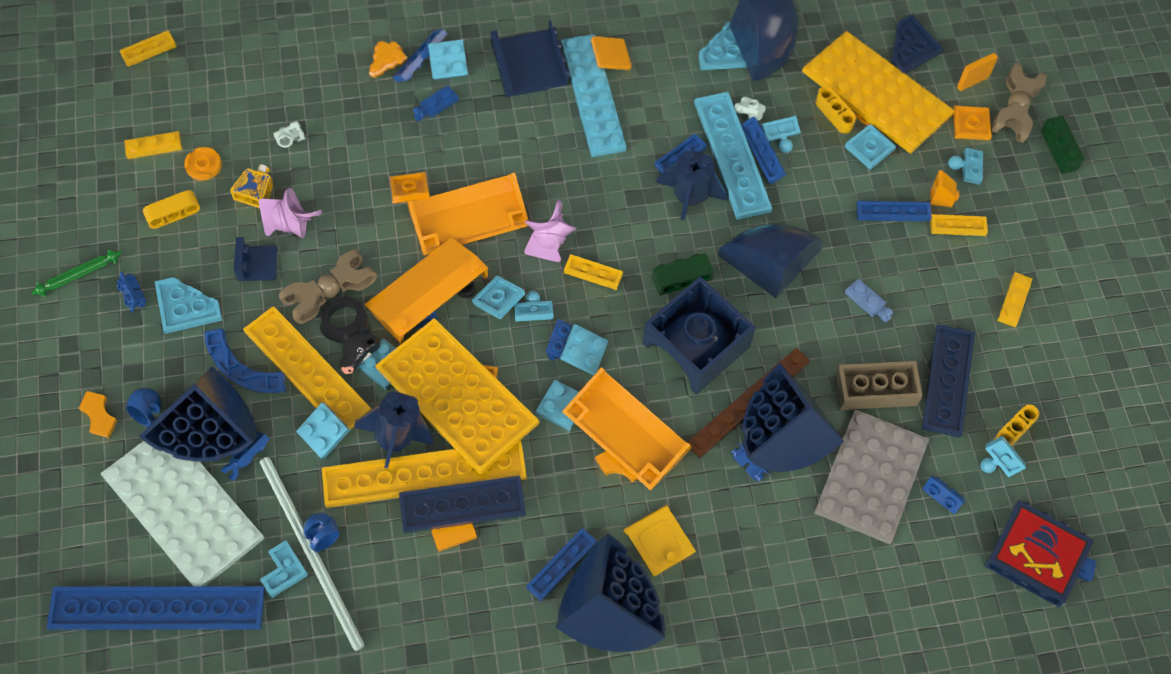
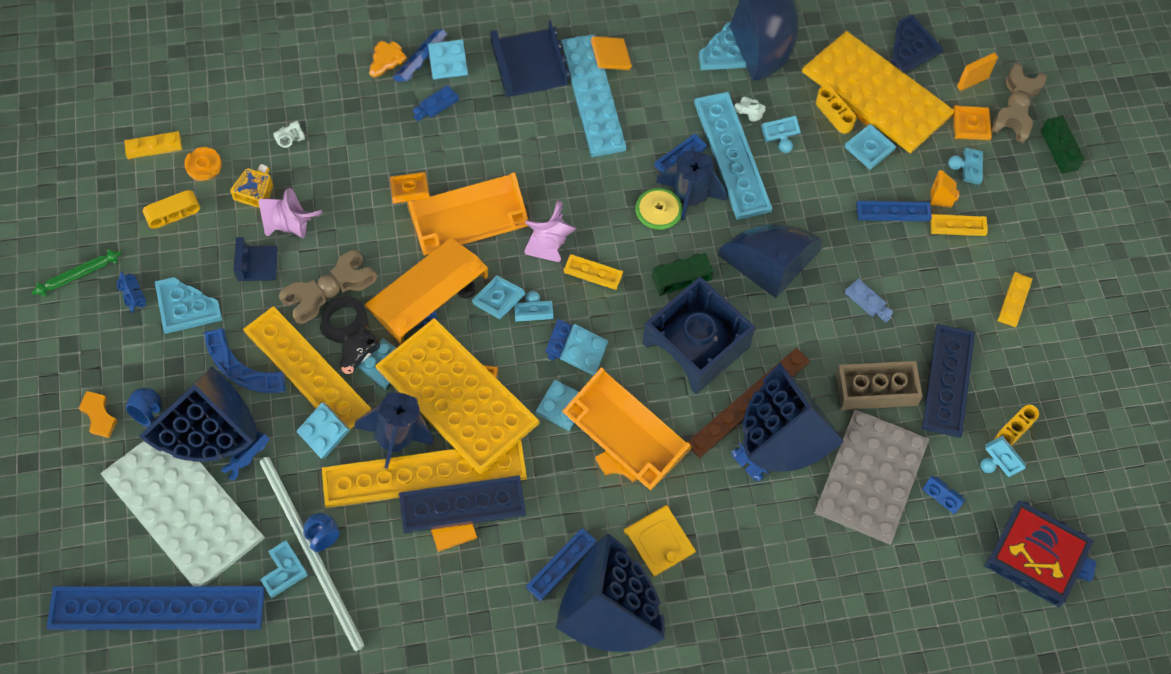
(147, 48): yellow plate -> none
(658, 219): none -> light yellow wheel
(763, 150): blue plate -> none

